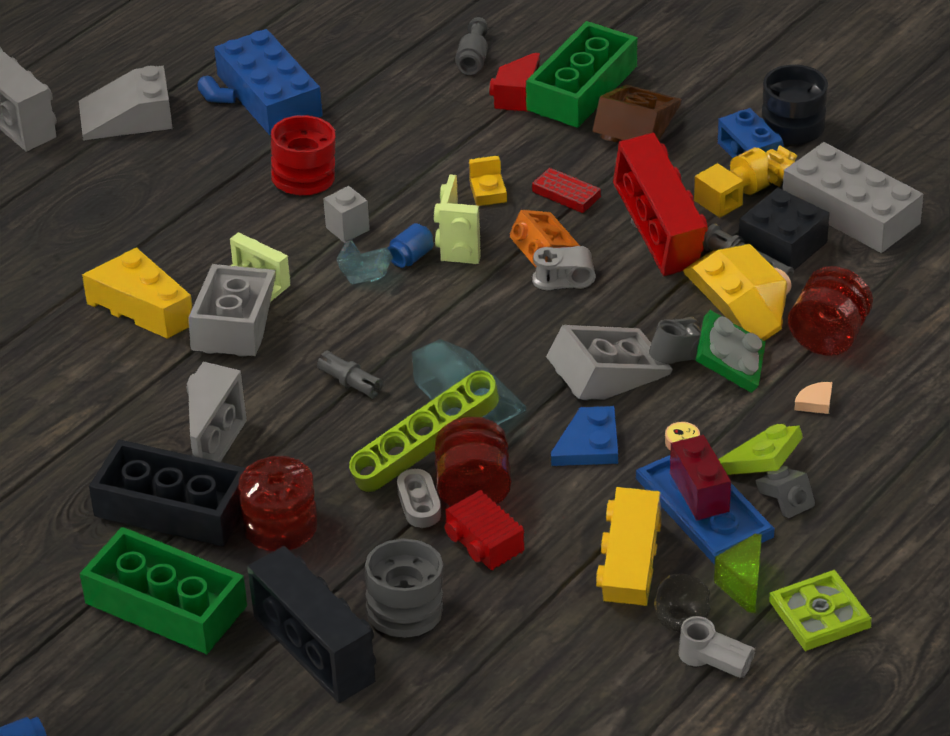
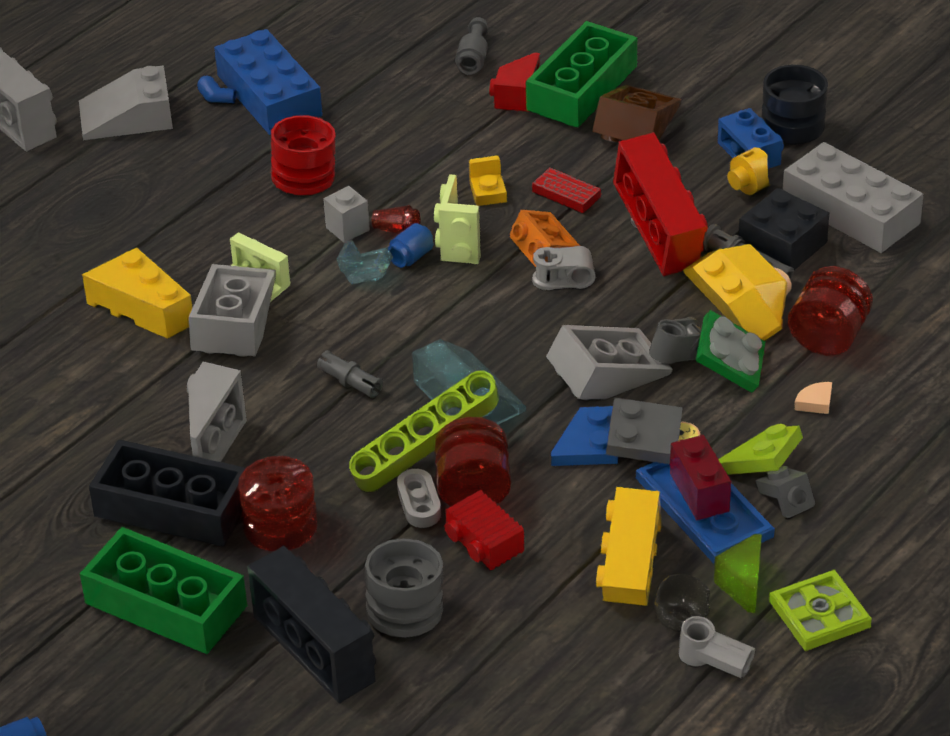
(395, 219): none -> clear red cone
(643, 430): none -> dark grey plate
(718, 190): yellow brick -> none
(778, 162): yellow gear -> none

